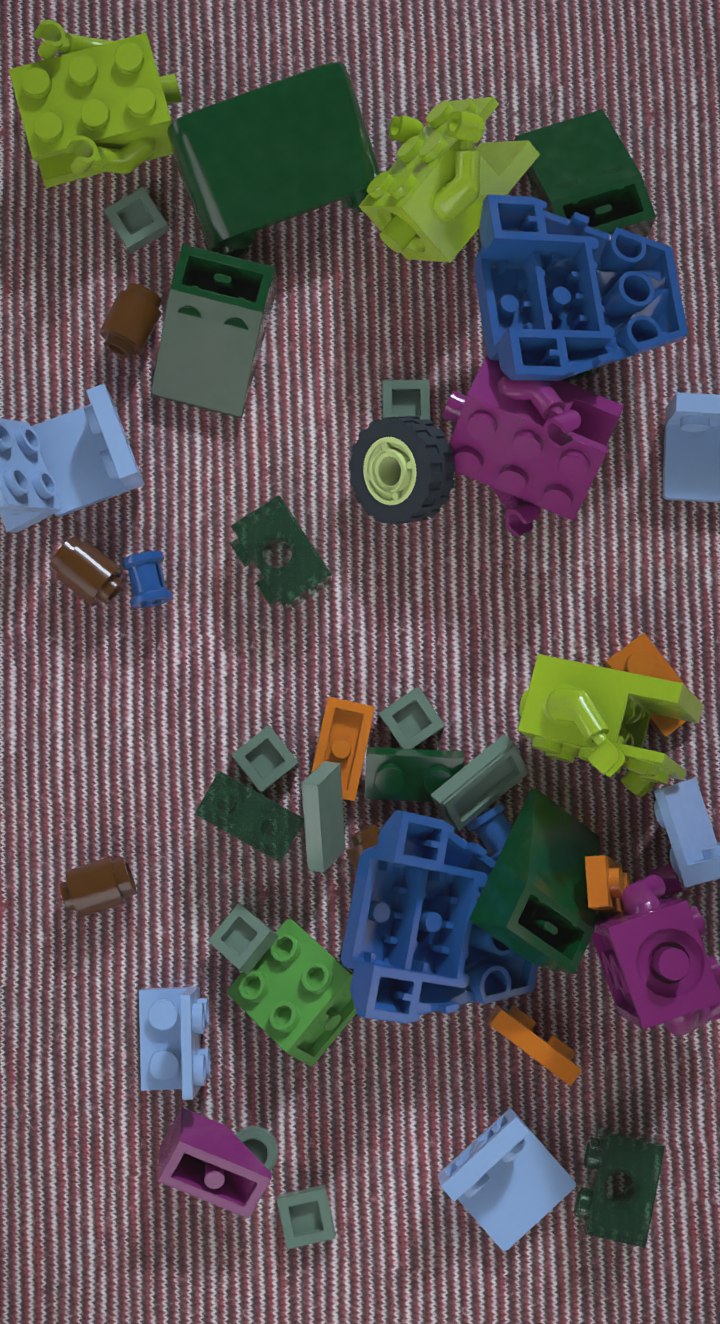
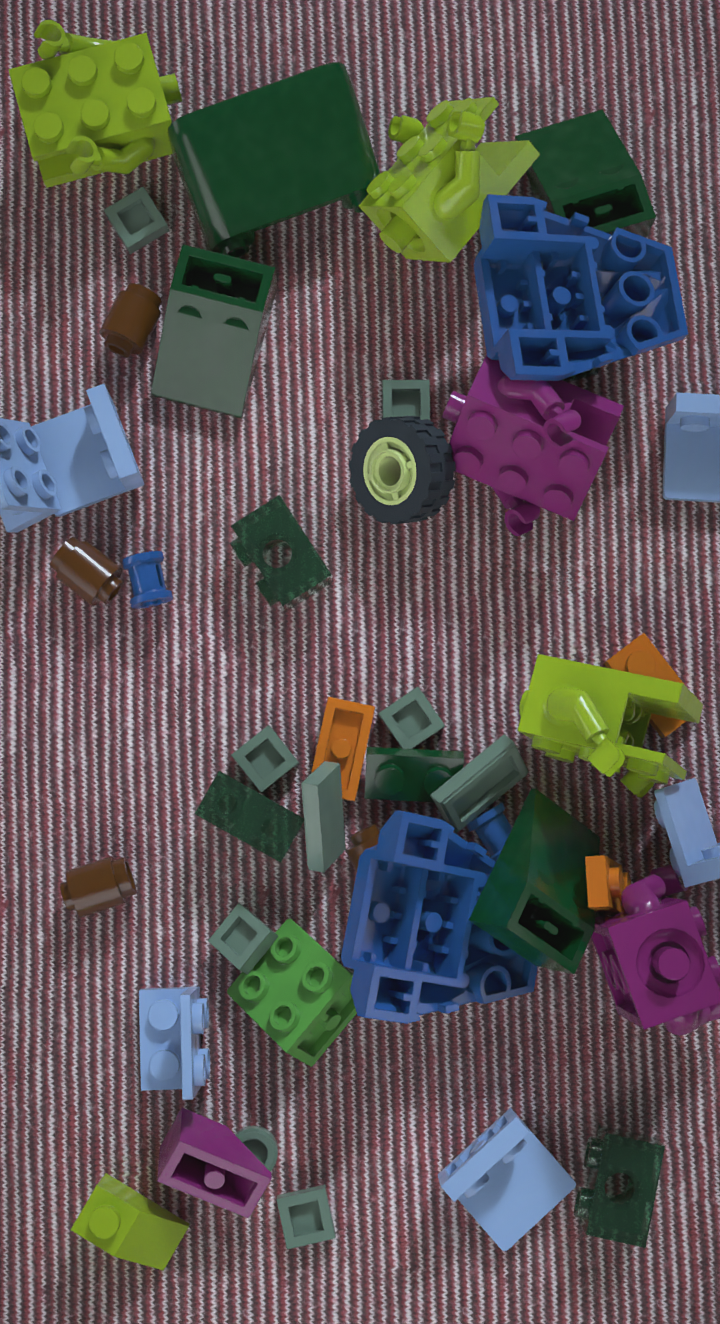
(129, 1225): none -> lime slope
(552, 1054): orange plate -> none

